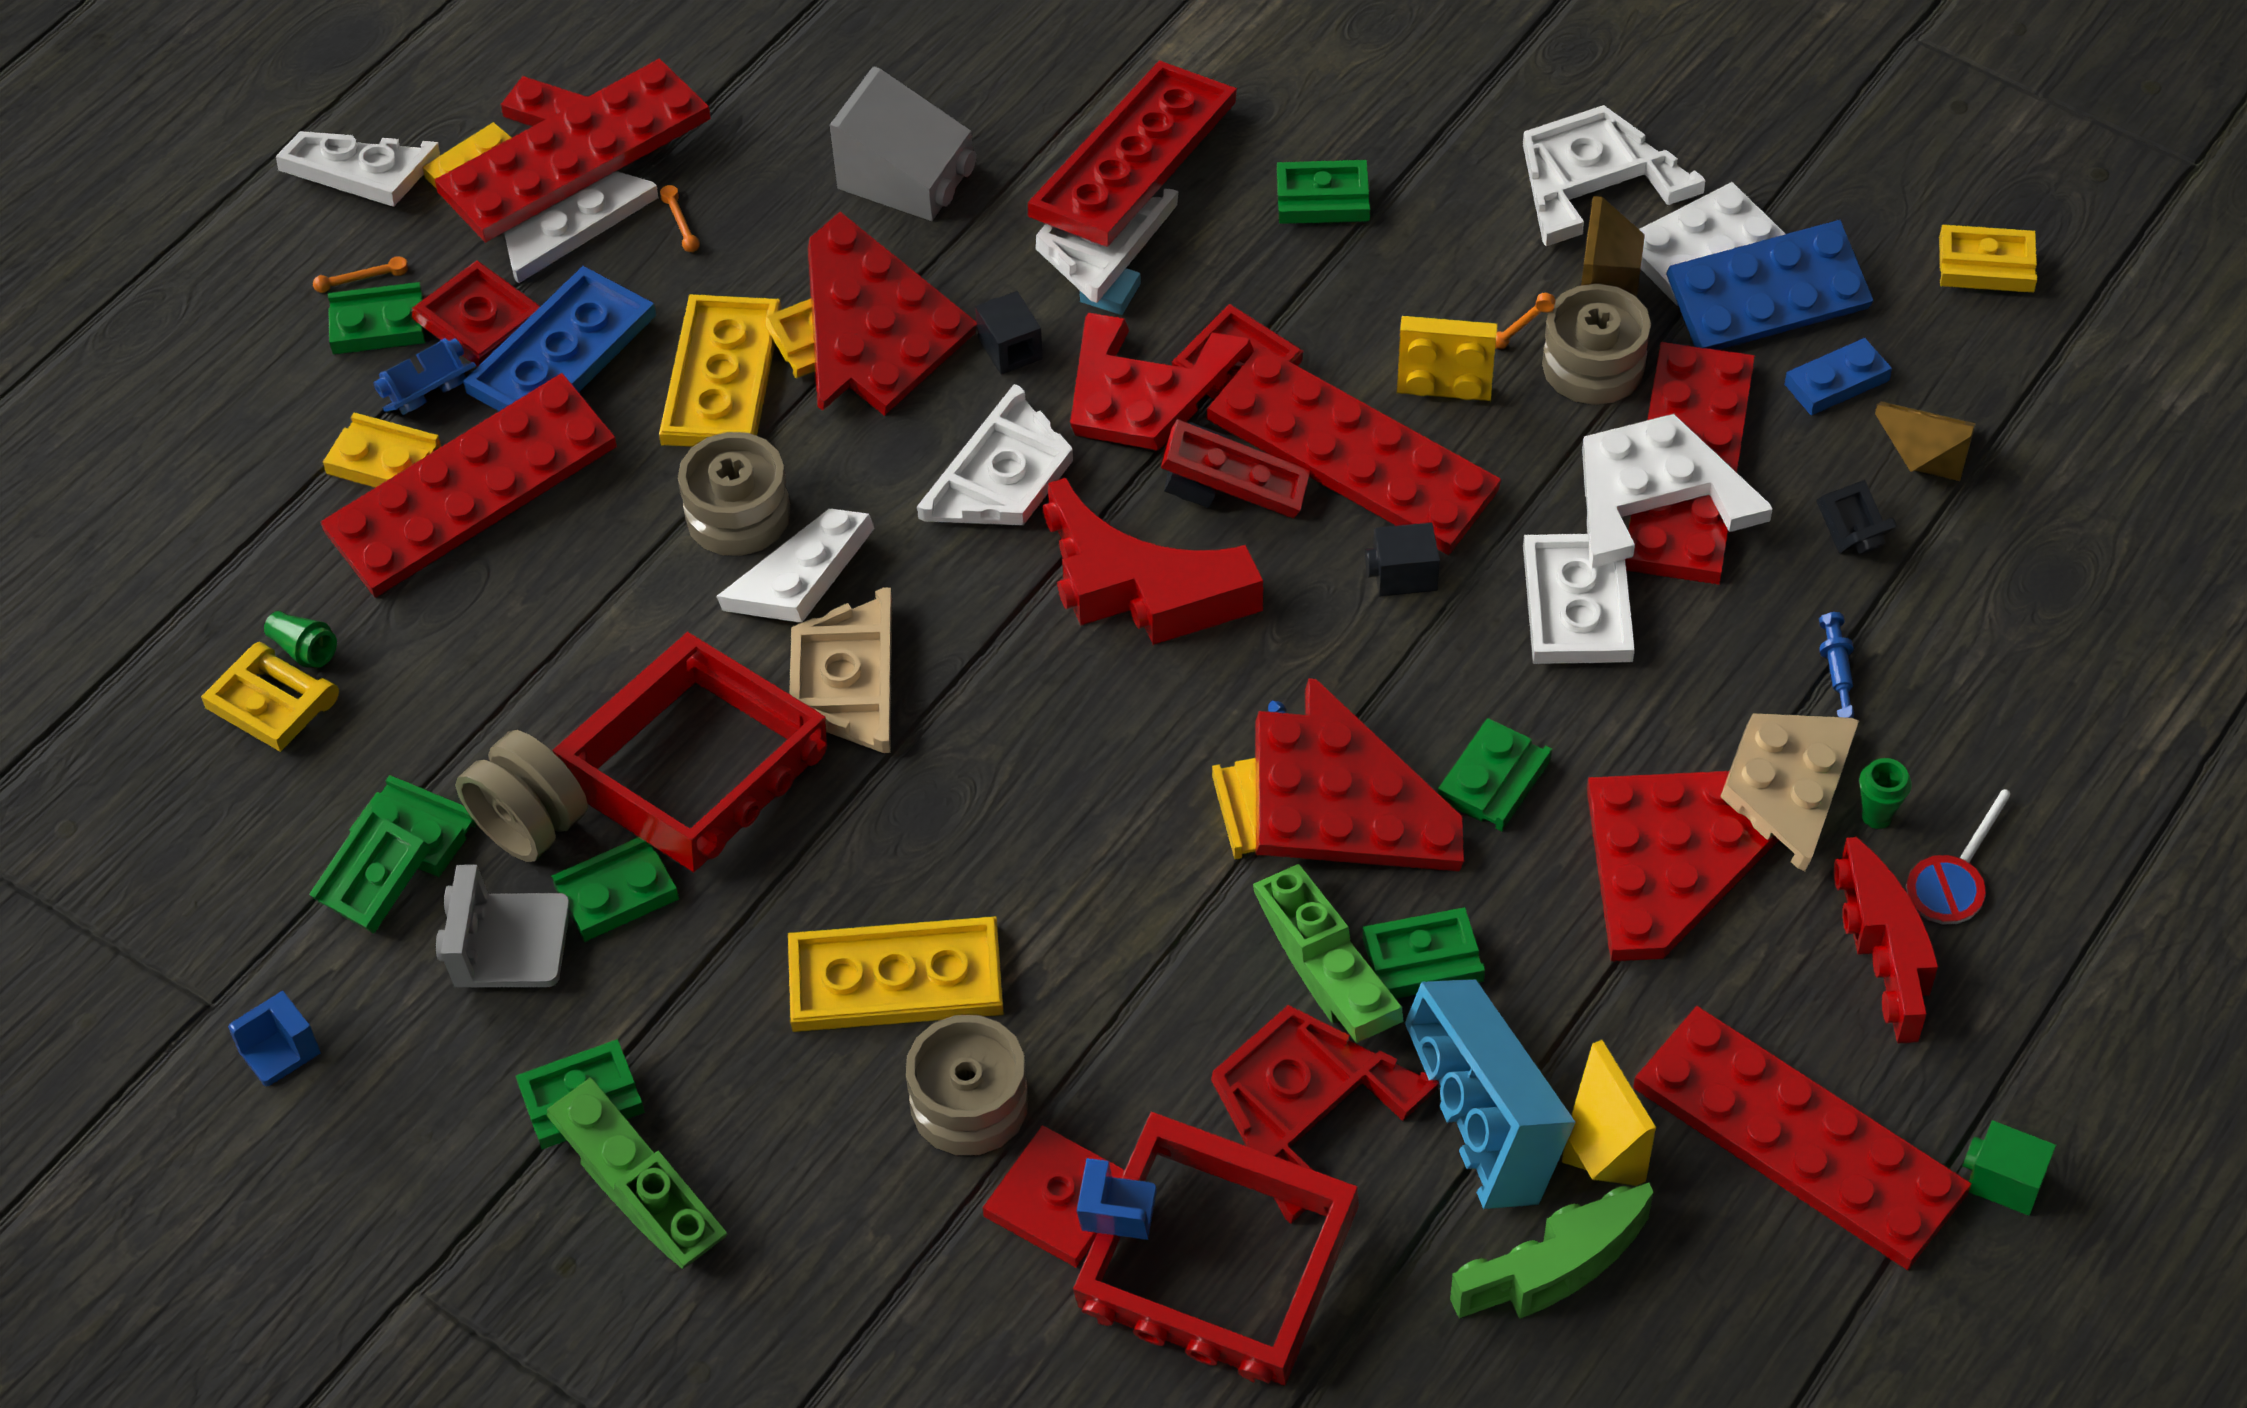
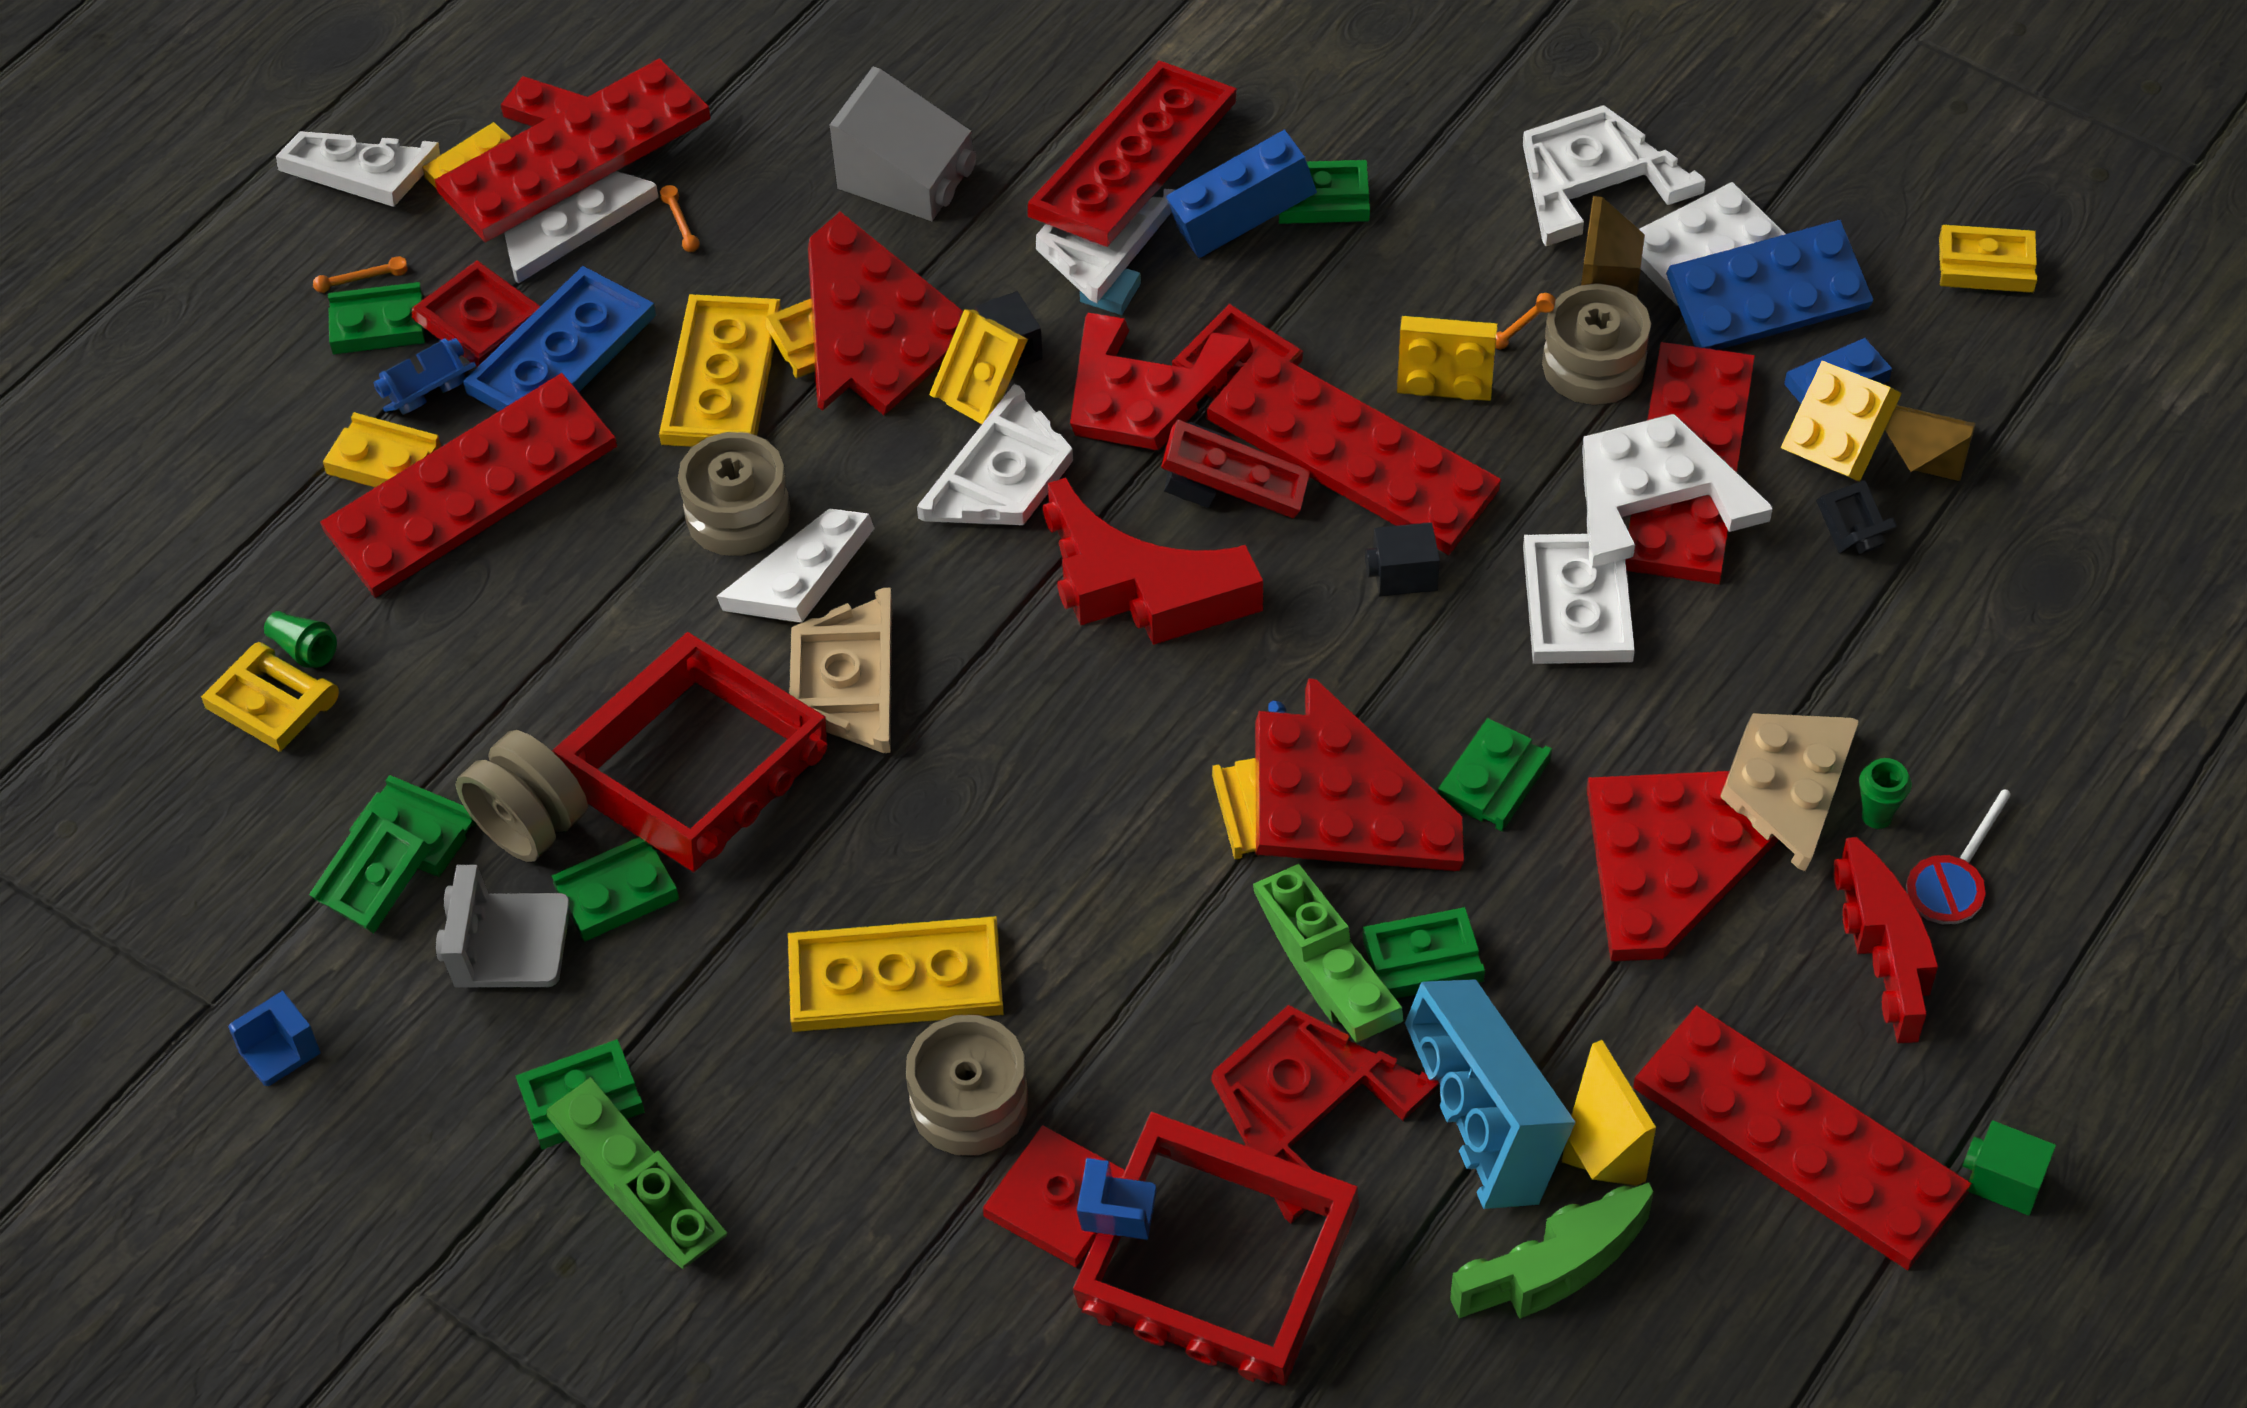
(978, 366): none -> yellow plate
(1241, 193): none -> blue brick
(1836, 651): blue piece -> none
(1841, 420): none -> yellow plate

